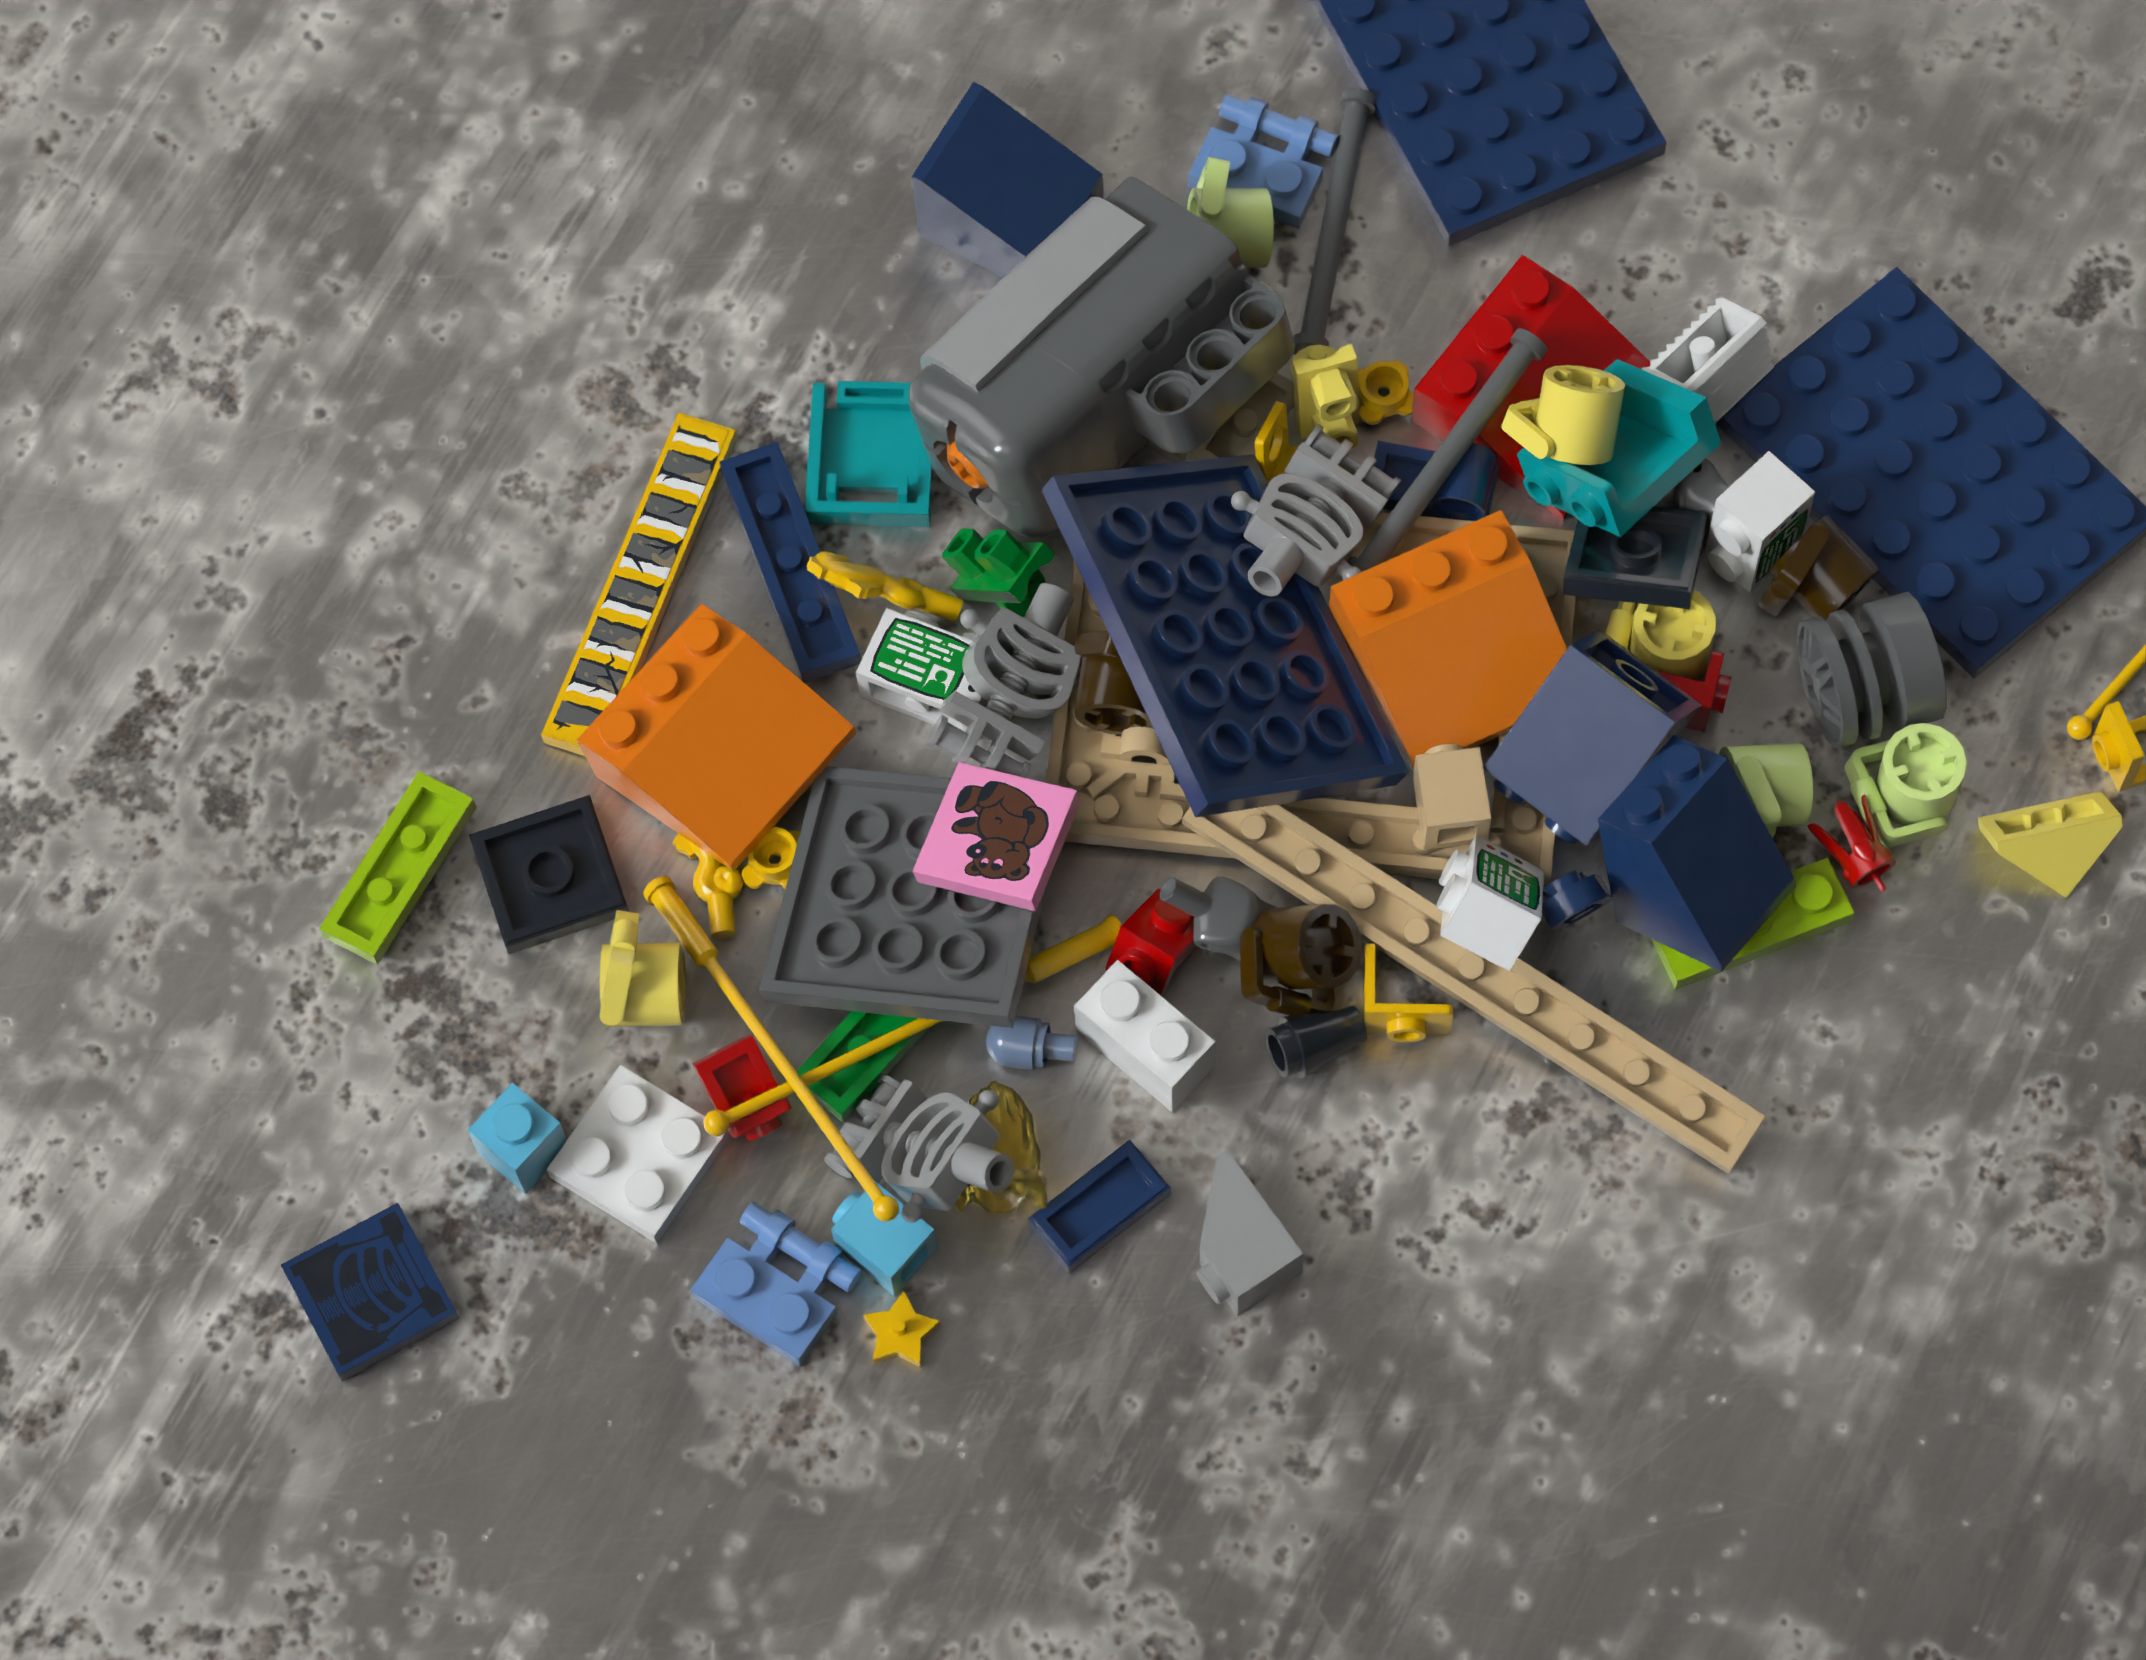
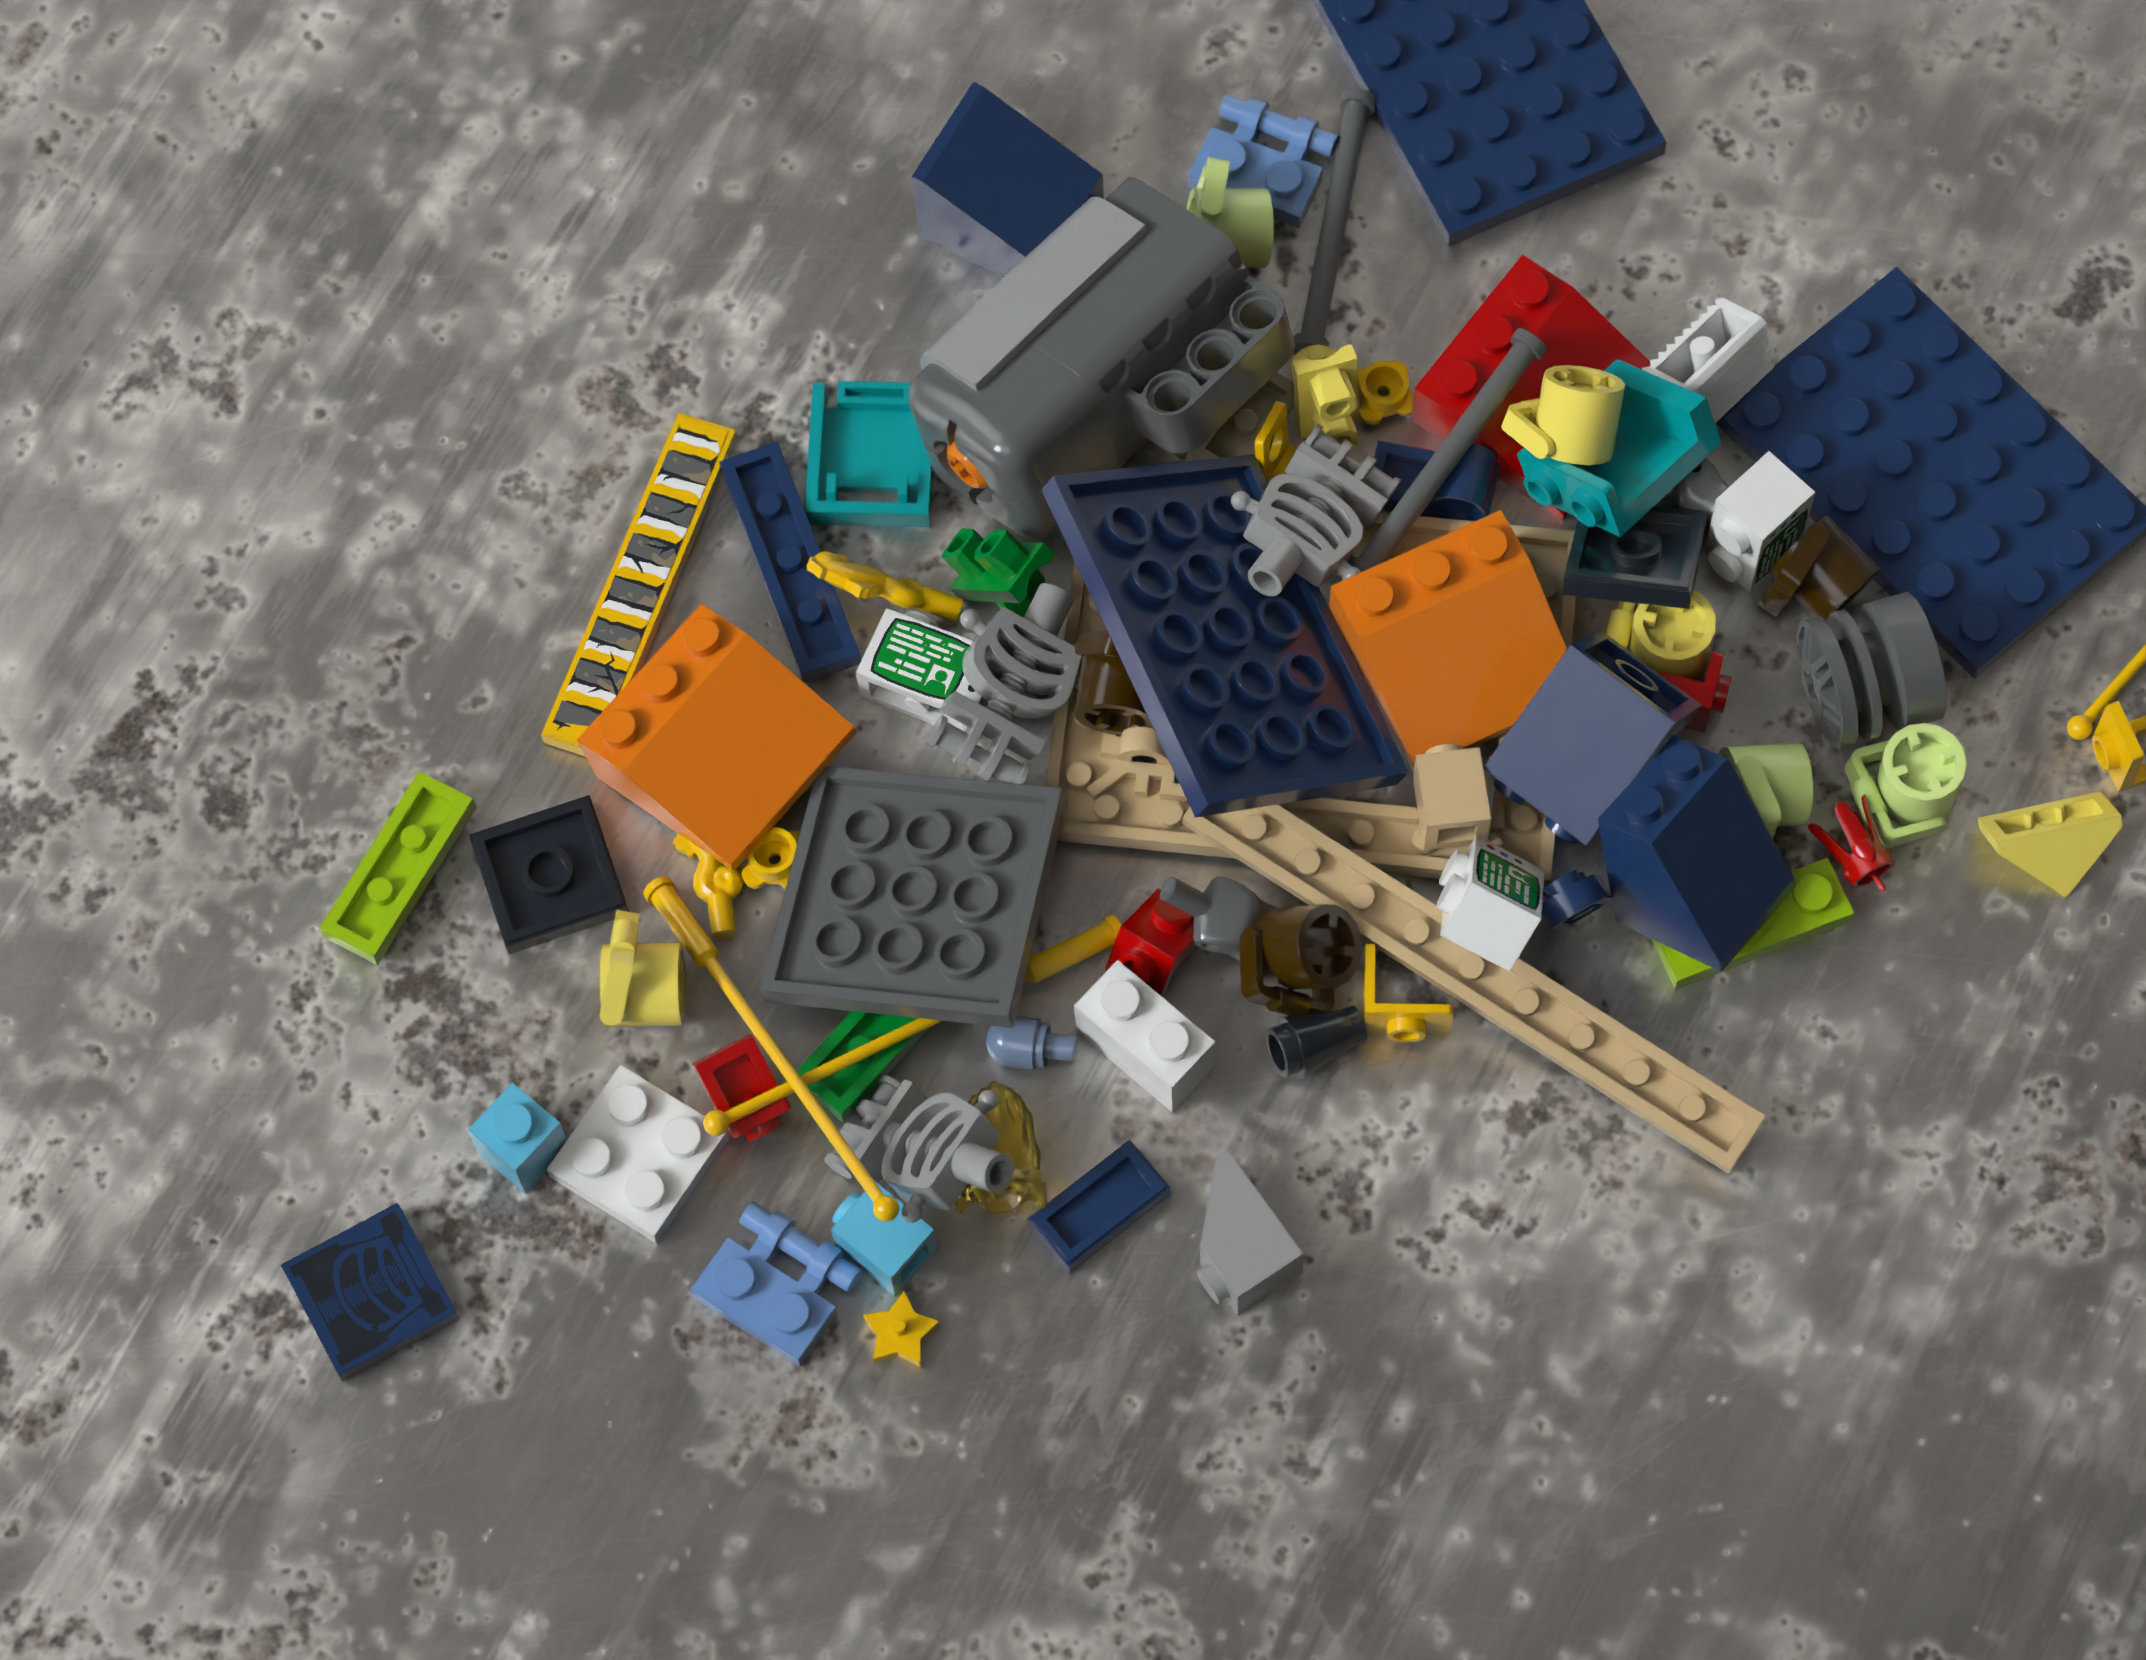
(996, 836): tile -> none

